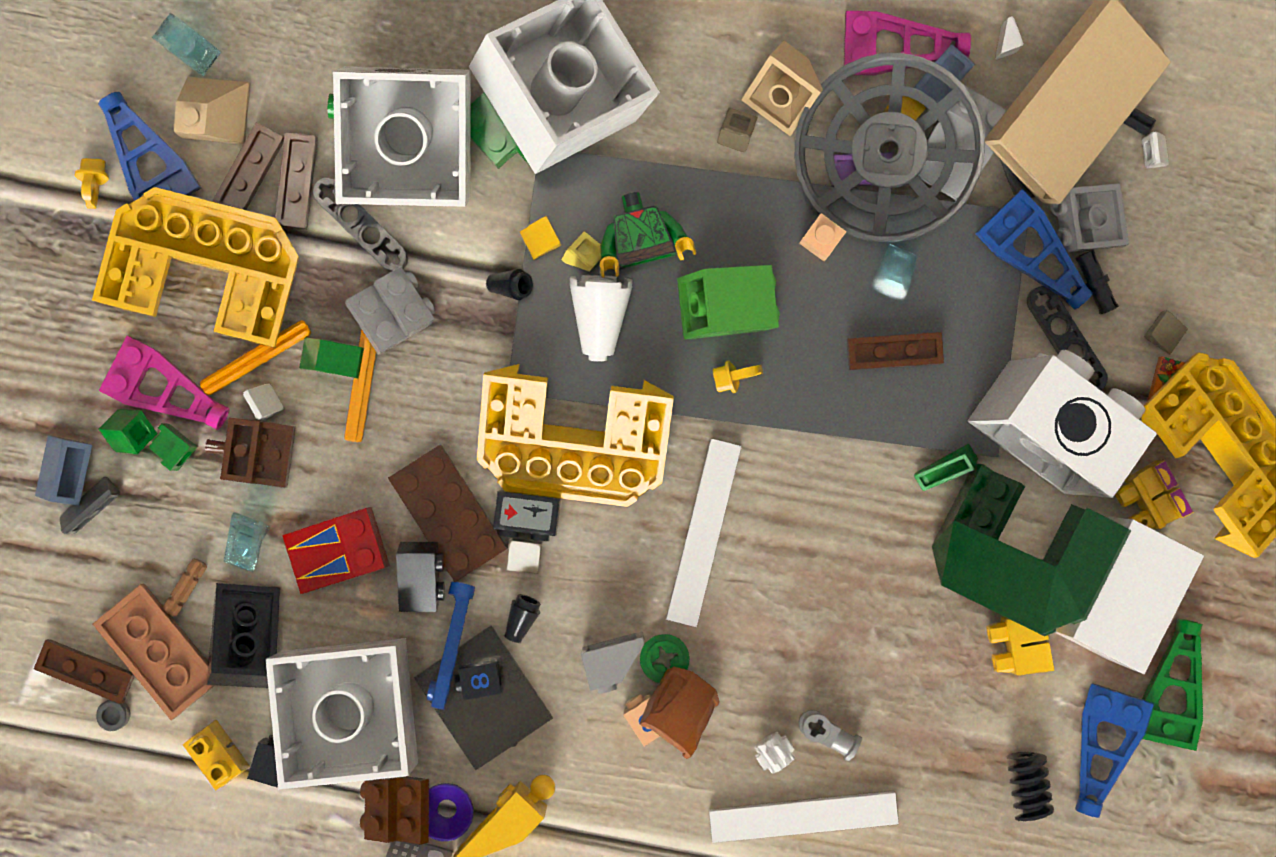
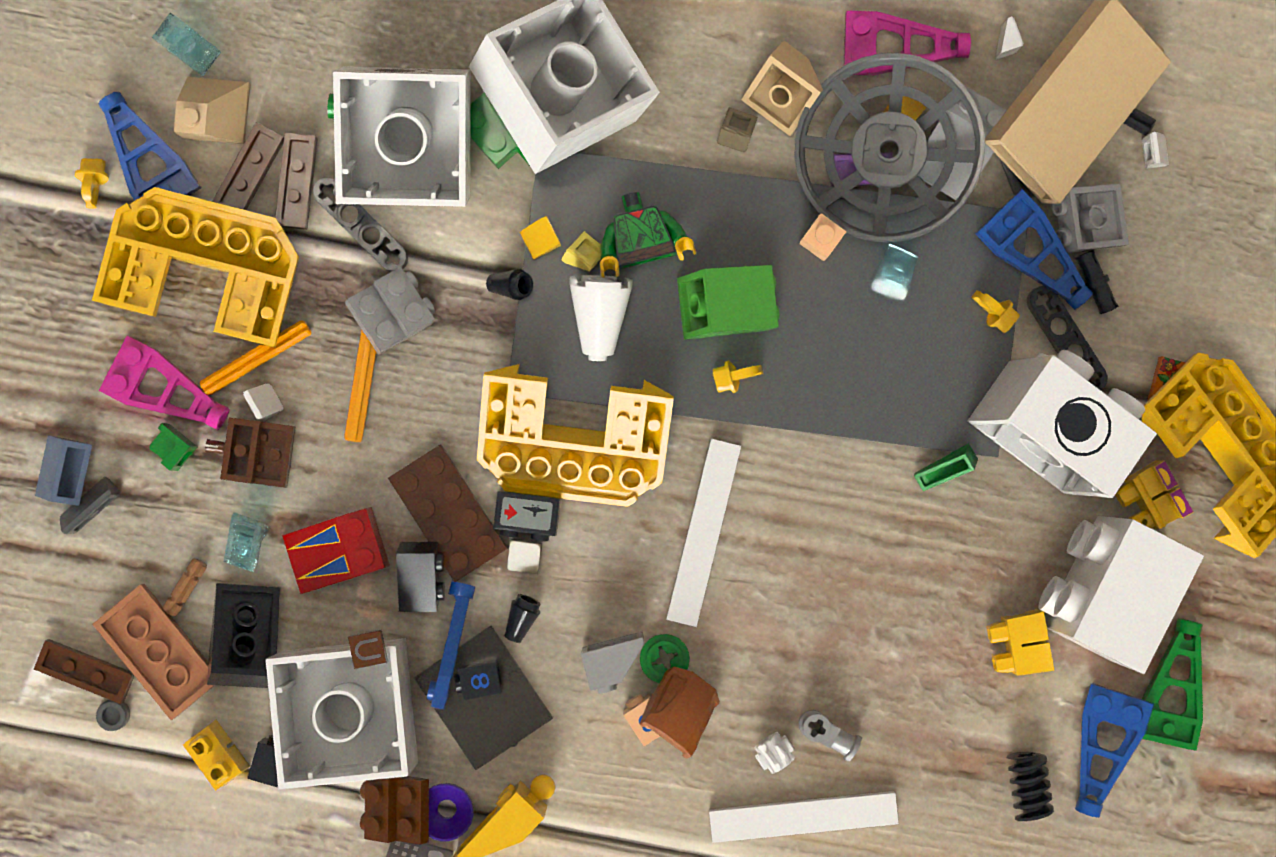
(128, 431): green panel -> none
(331, 357): green slope -> none
(368, 649): none -> reddish brown tile
(895, 351): reddish brown plate -> none
(954, 62): sand blue tile -> none
(1000, 314): none -> yellow piece
(1014, 583): dark green slope -> none
(1166, 332): dark tan slope -> none

